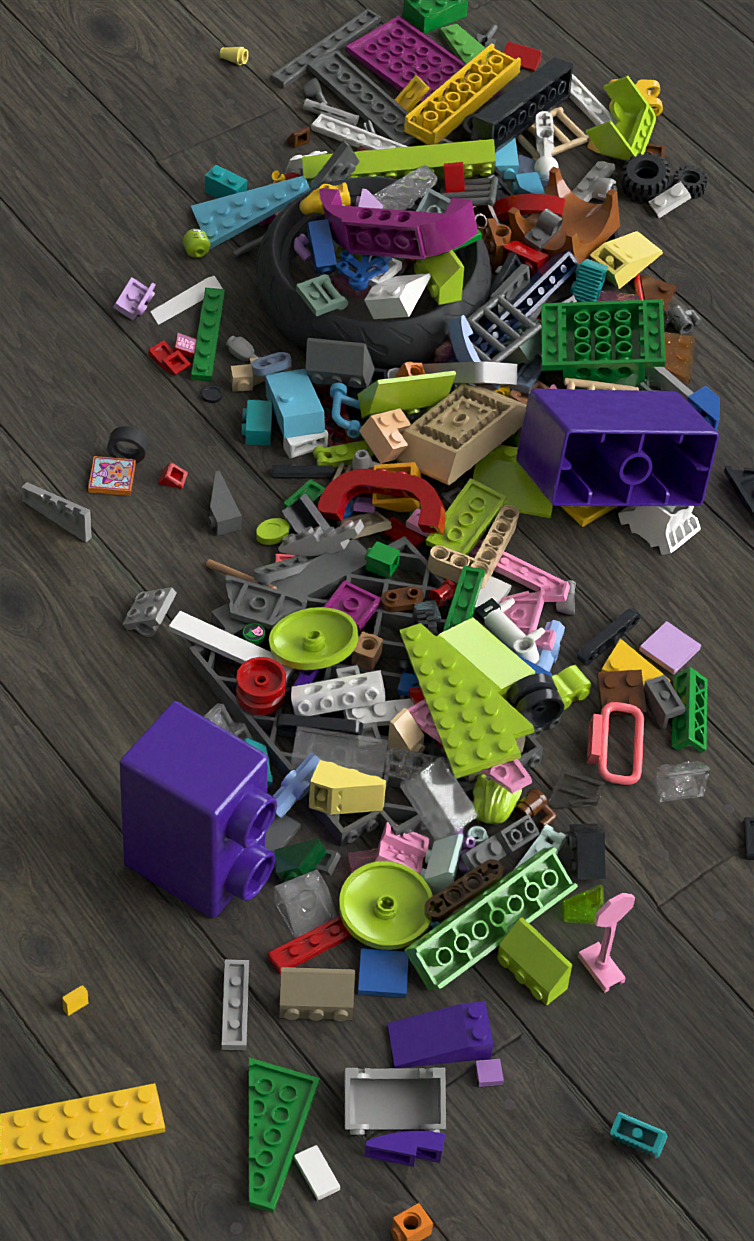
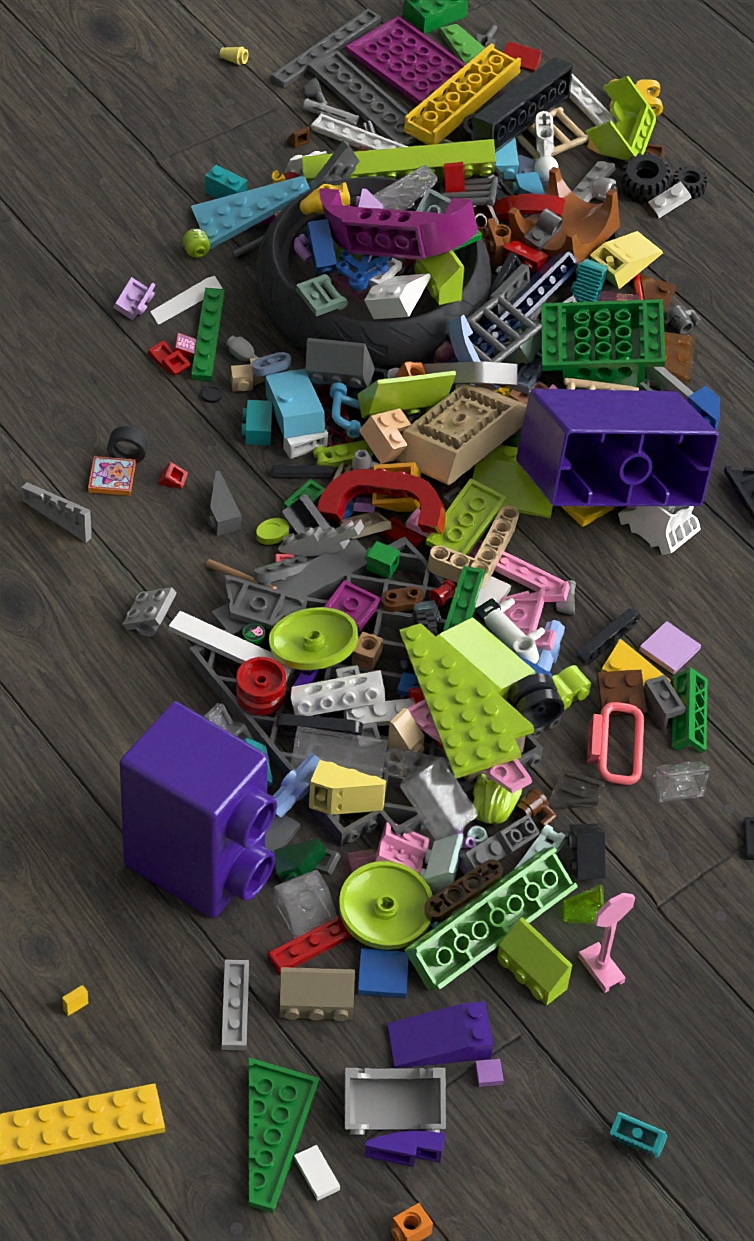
(412, 94): yellow plate -> none

